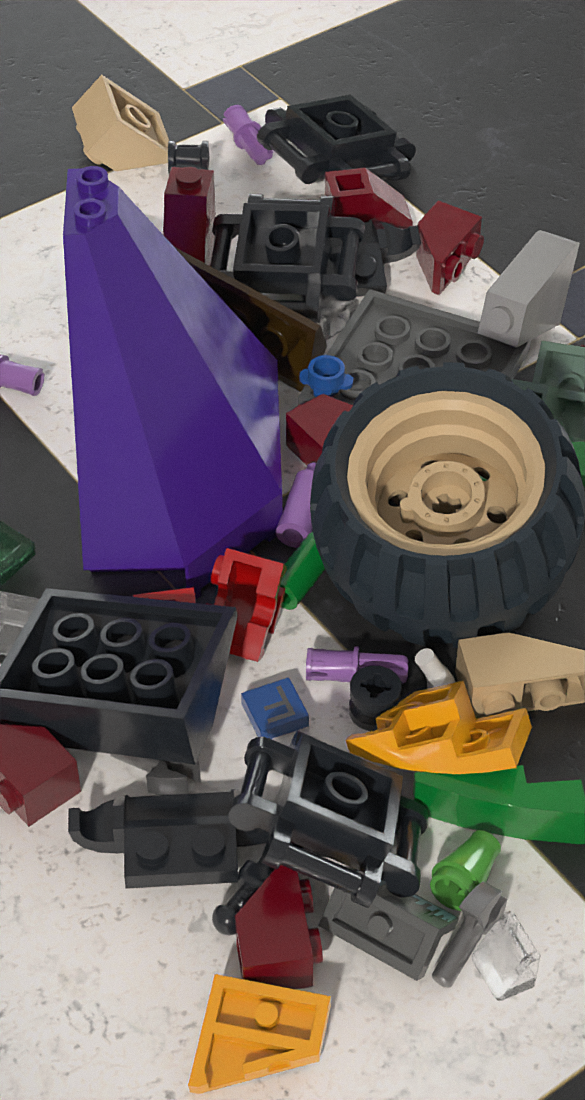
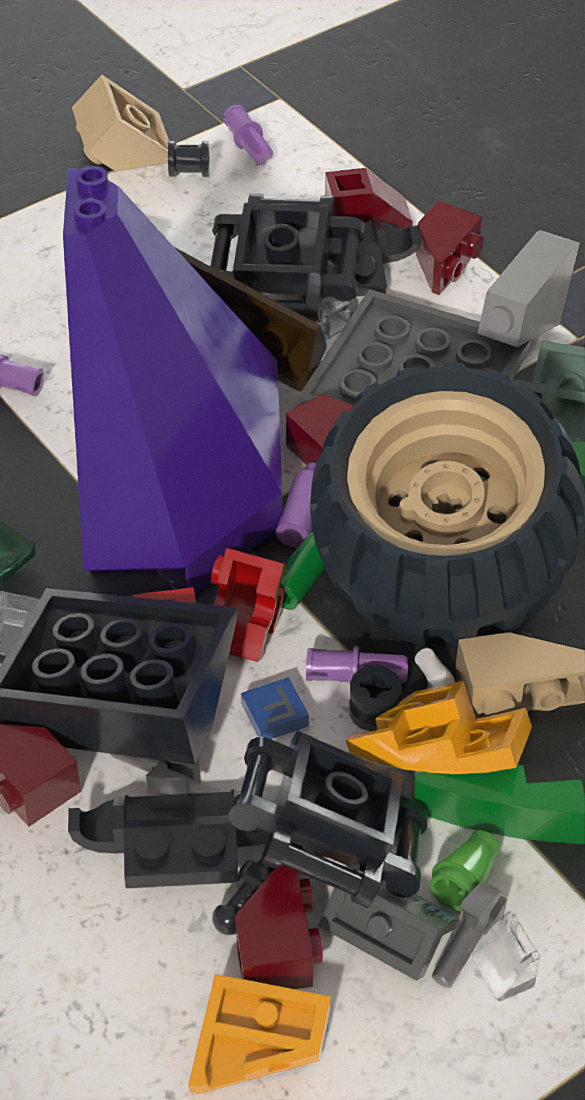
(190, 211): dark red slope -> none
(326, 376): blue plate -> none
(335, 137): black brick -> none

